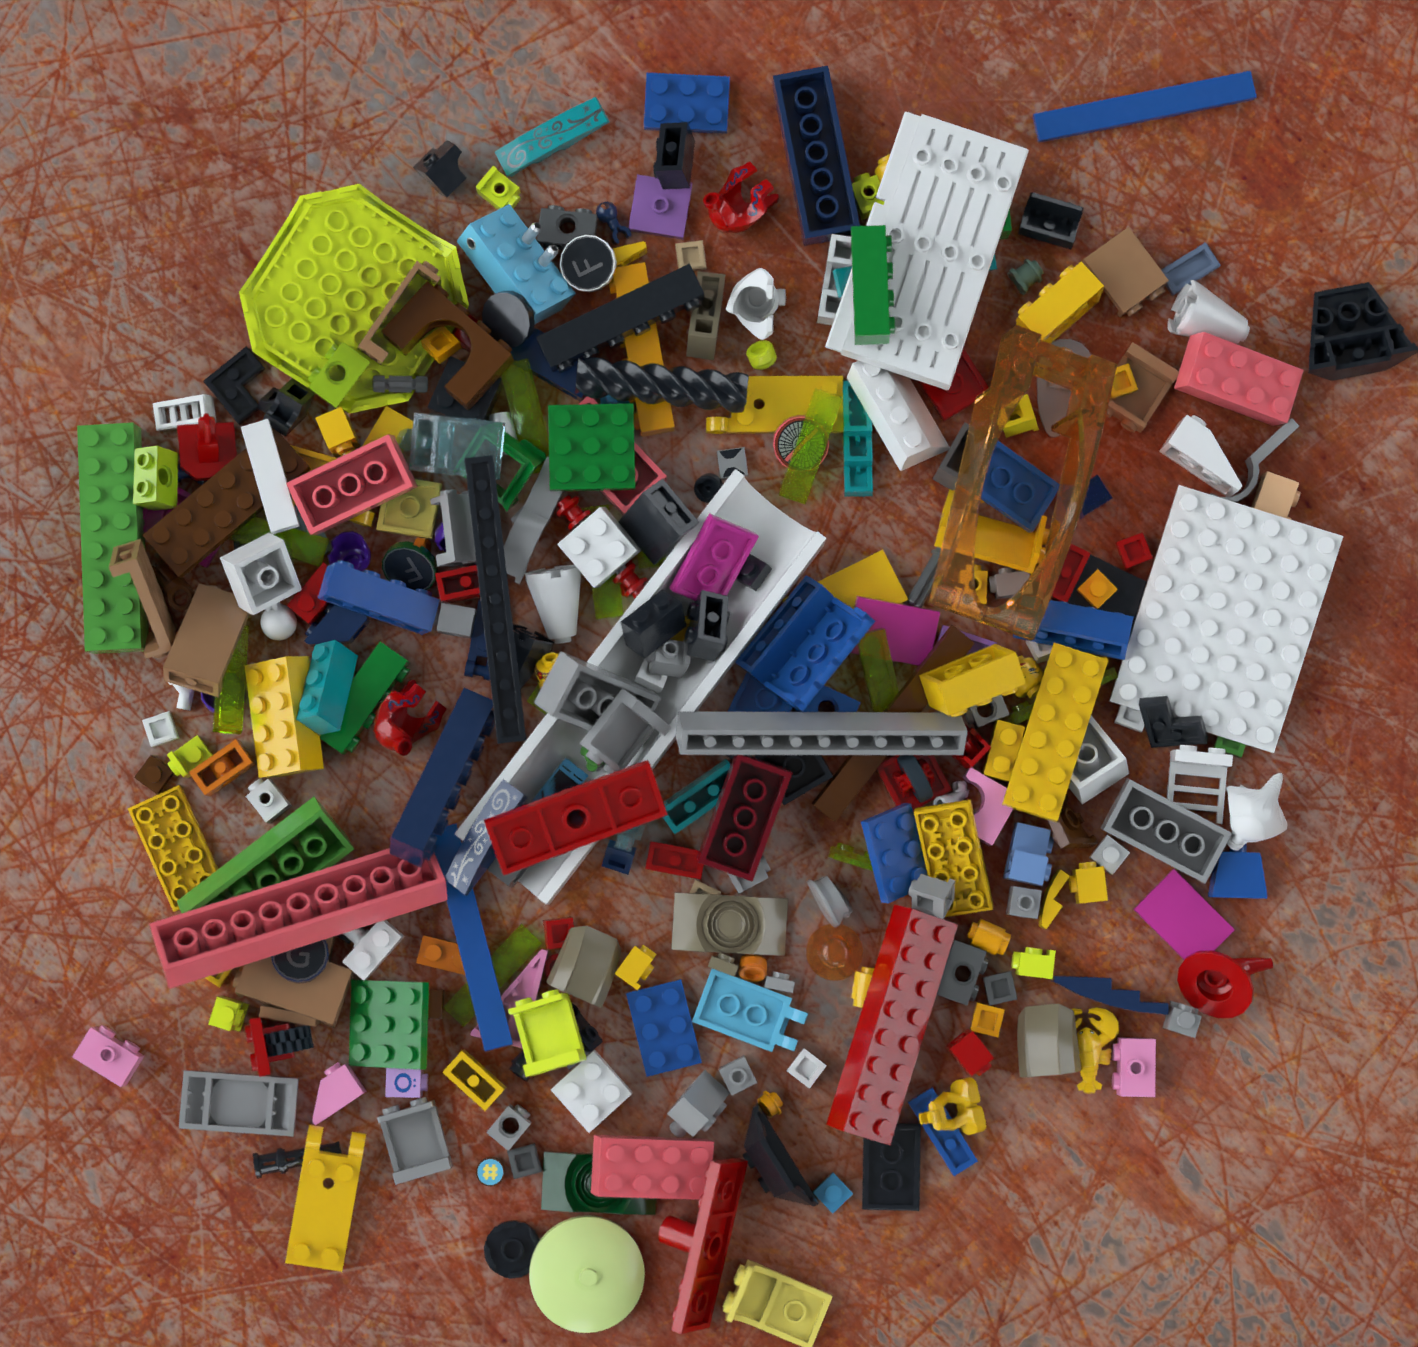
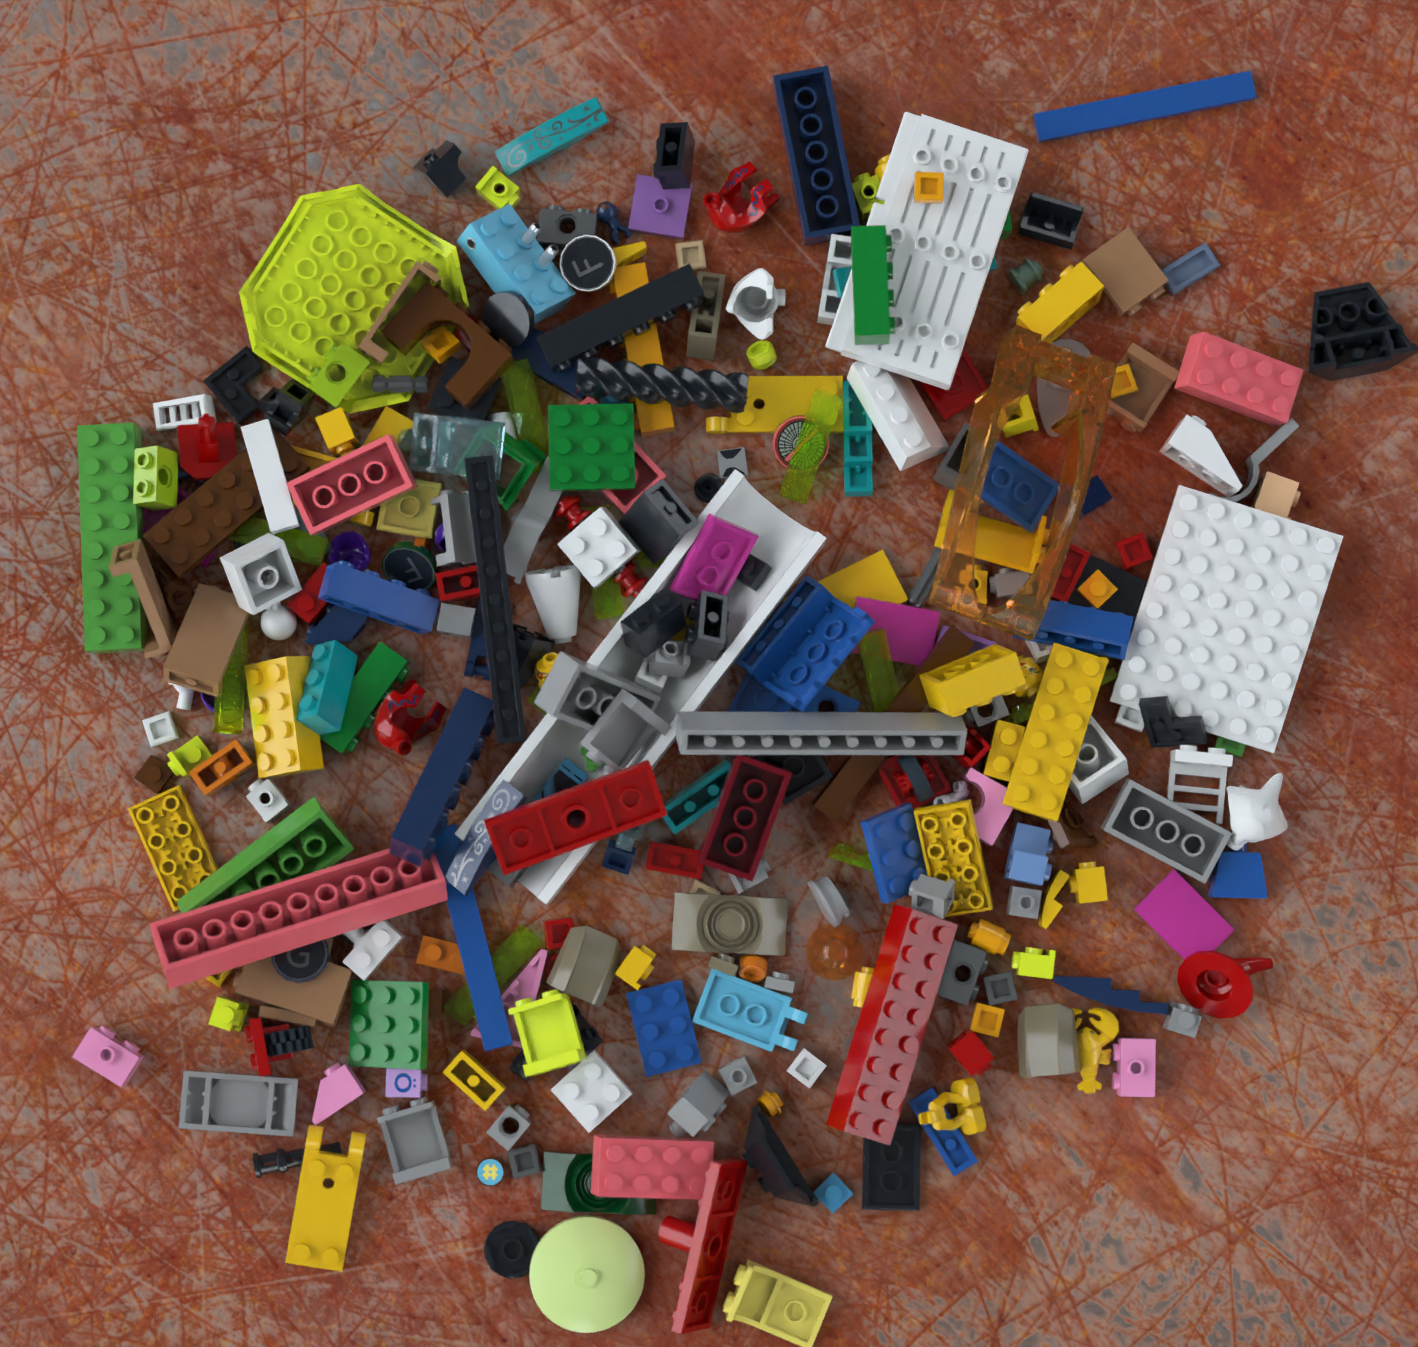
(687, 98): blue plate -> none
(928, 187): none -> light orange plate
(1109, 854): white plate -> none
(1203, 311): white cone -> none

